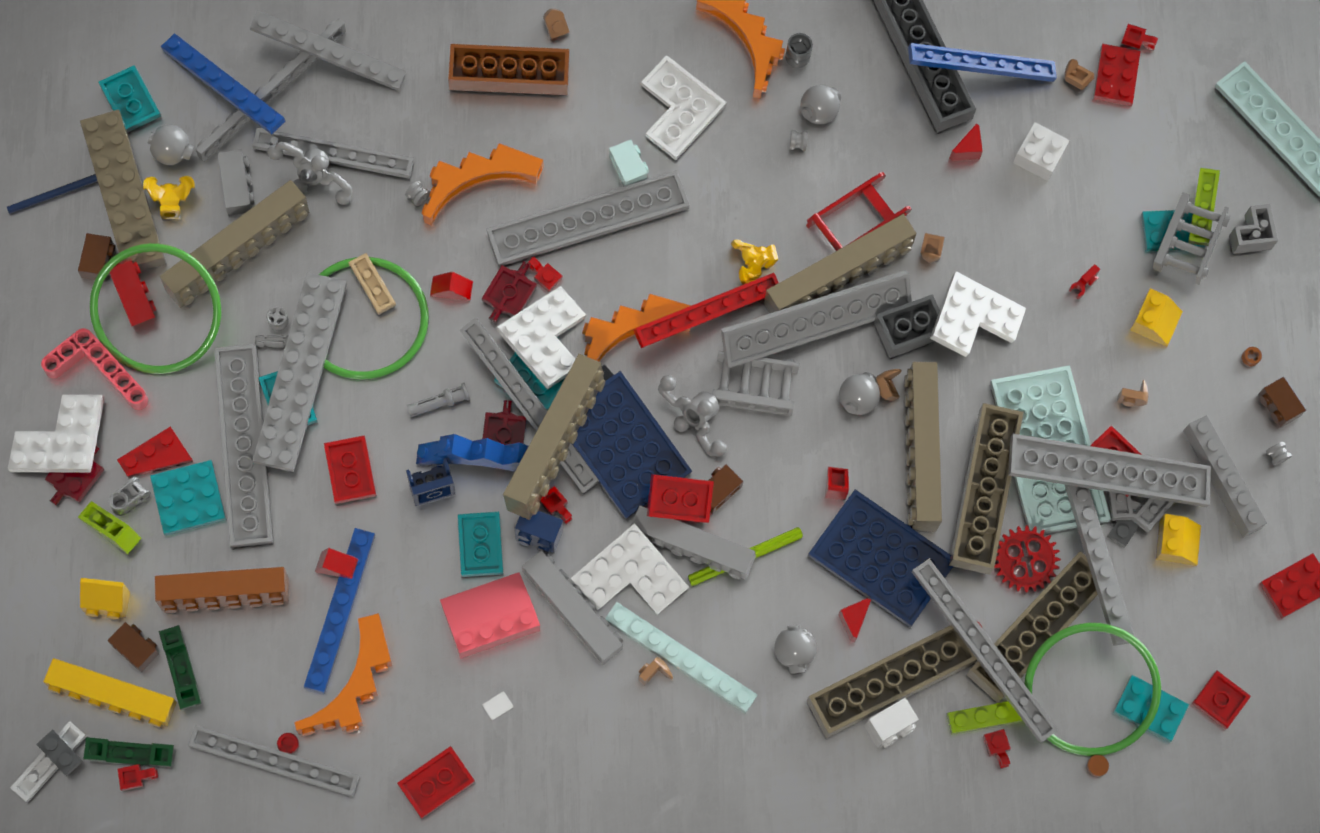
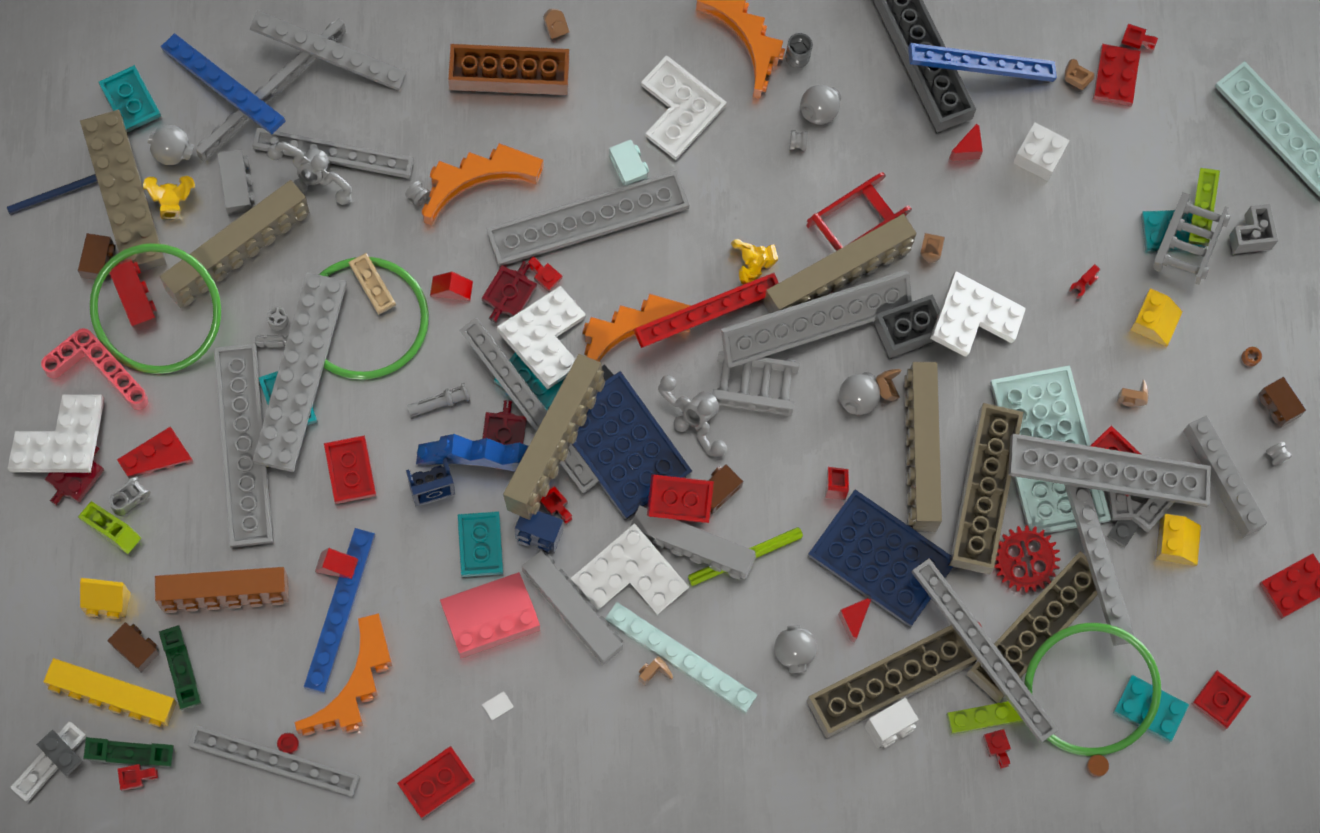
(188, 497): teal plate -> none

